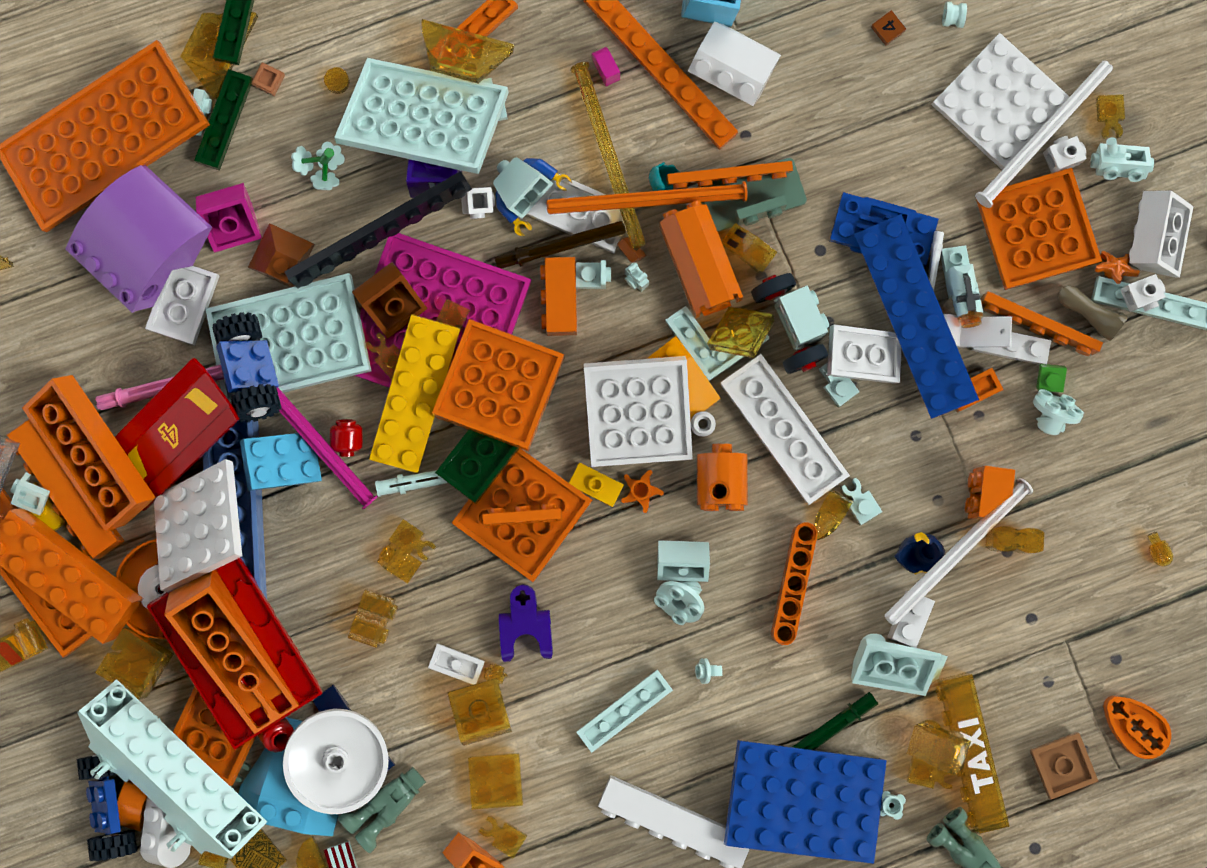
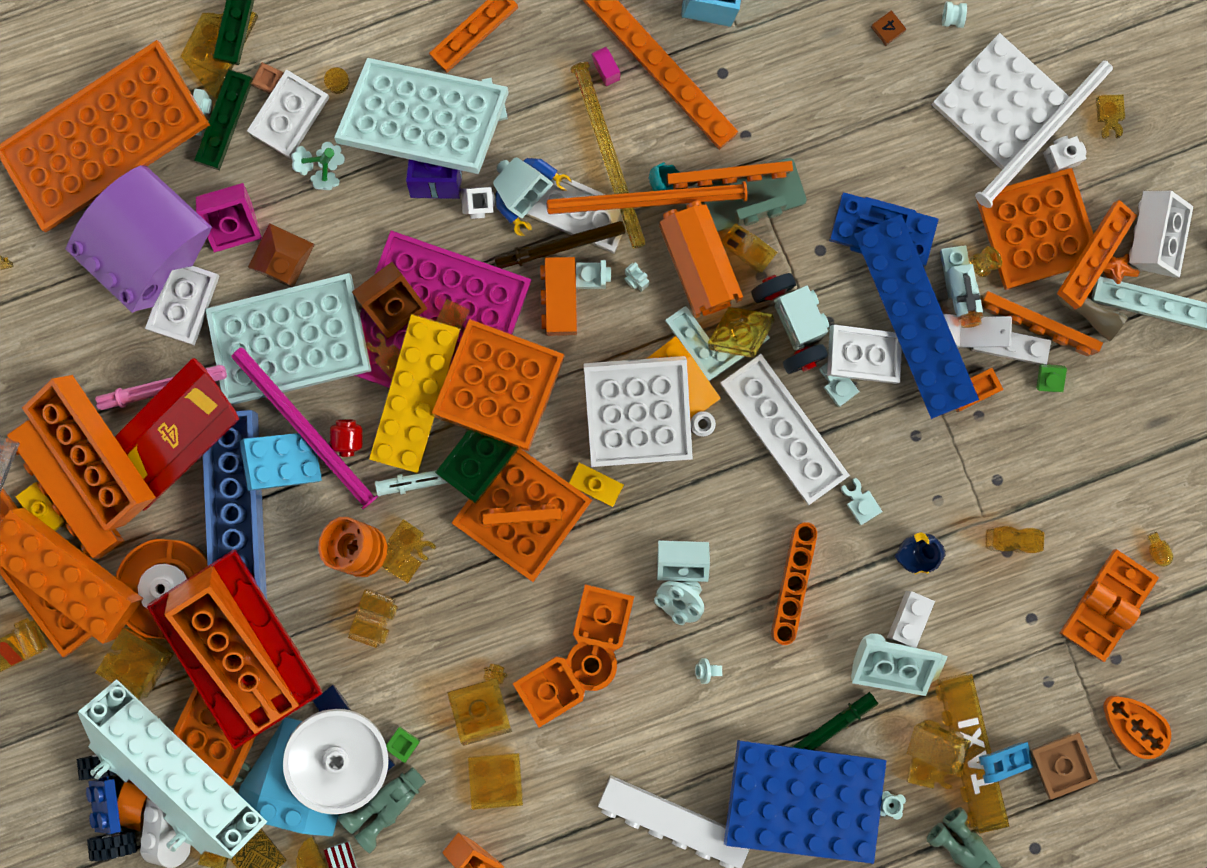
(29, 495): light aqua bracket -> none
(197, 526): white plate -> none
(247, 366): plate -> none
(276, 736): red head -> none
(288, 114): none -> white plate
(352, 547): none -> orange wheel
(378, 230): black plate -> none
(402, 744): none -> bright green plate
(456, 664): white plate -> none
(462, 52): clear yellow wing -> none
(507, 838): clear yellow plate -> none
(525, 620): dark purple piece -> none
(562, 680): none -> orange plate
(624, 711): light aqua plate -> none
(633, 255): dark orange tile -> none
(641, 490): orange animal -> none
(720, 470): orange cylinder -> none
(734, 63): white slope -> none
(831, 513): clear yellow plate -> none
(936, 248): white bar -> none
(956, 553): white axle -> none
(987, 260): none -> clear yellow wheel
(989, 489): orange slope -> none
(1006, 762): none -> dark azure plate
(1056, 412): light aqua plate -> none
(1097, 254): none -> orange plate
(1109, 605): none -> orange plate
(1122, 161): light aqua brick -> none
(1144, 293): white brick -> none

